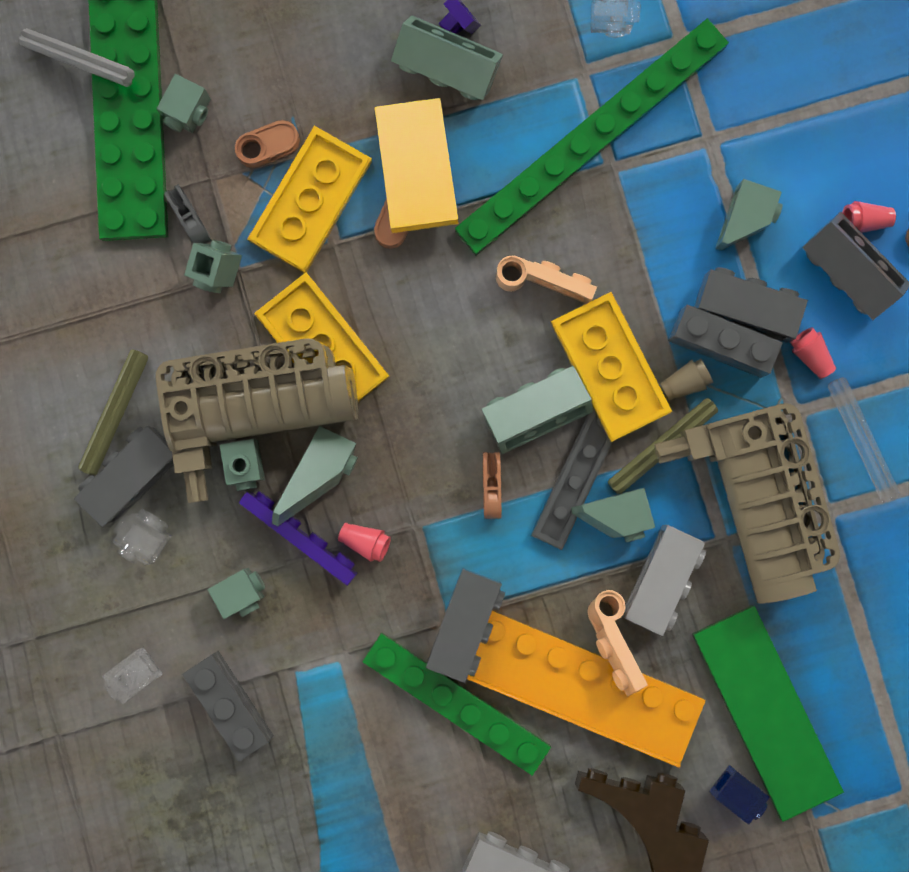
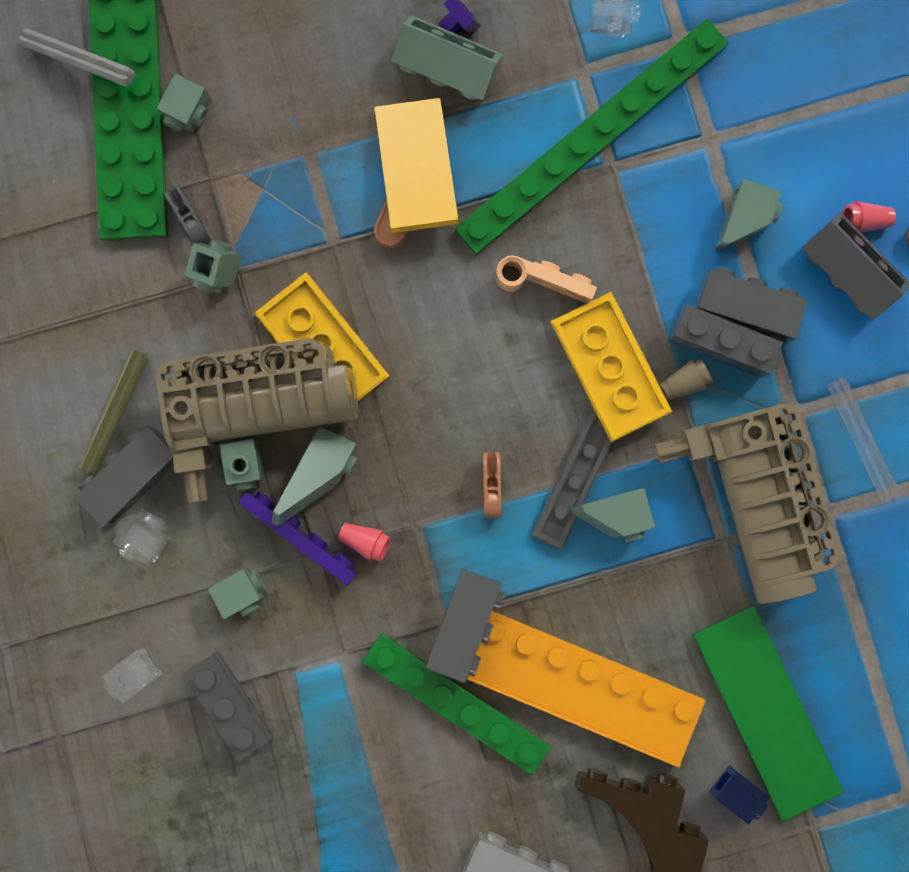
(275, 140): nougat piece -> none
(310, 199): yellow tile -> none
(537, 409): brick -> none
(612, 644): light nougat plate -> none
(648, 459): olive axle -> none
(664, 580): light grey brick -> none
(813, 352): coral cone -> none

